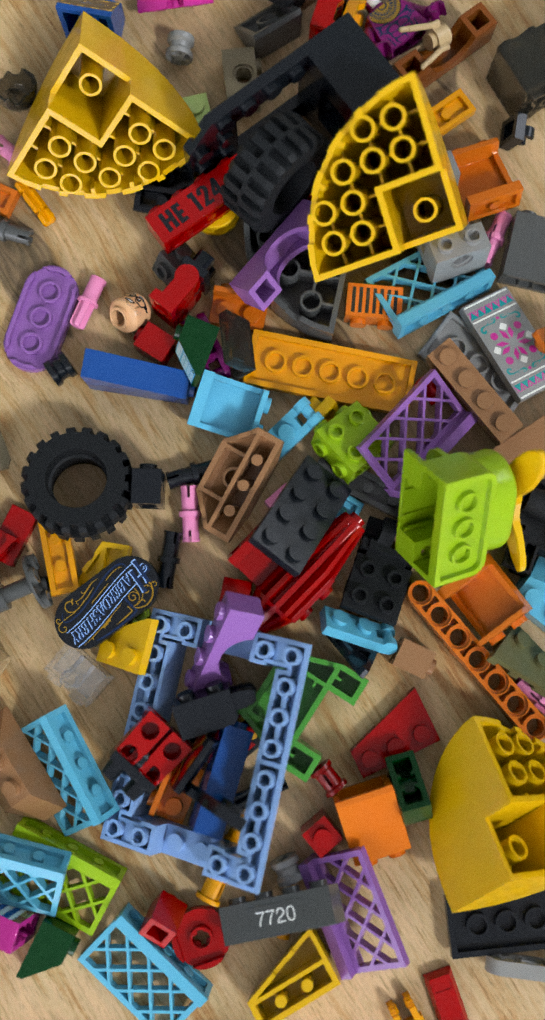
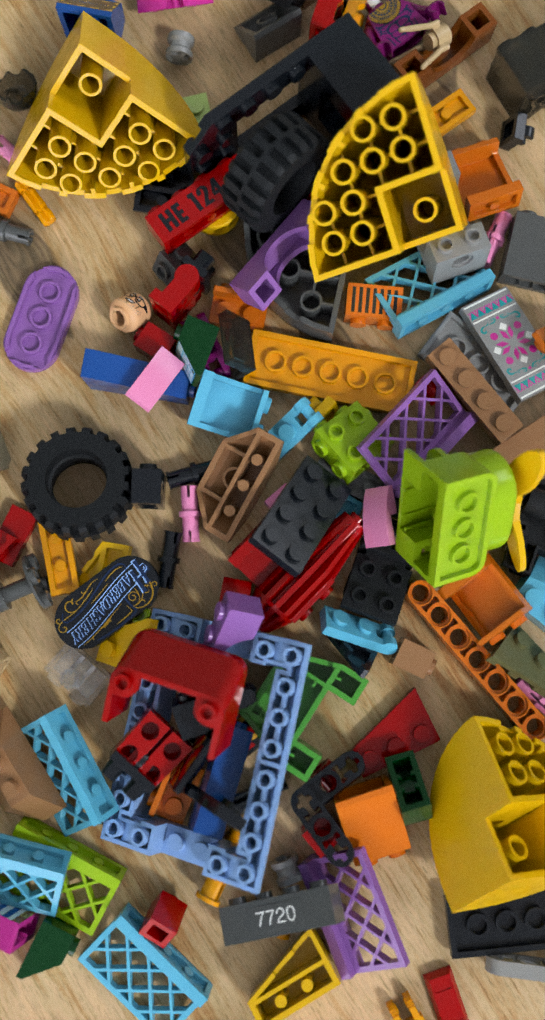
(60, 368): black wheel -> none
(87, 302): bright pink axle -> none
(155, 379): none -> bright pink slope
(187, 667): none -> red windscreen
(194, 952): red plate -> none
(239, 65): dark tan brick -> none
(321, 798): none -> black beam
(377, 512): none -> bright pink slope

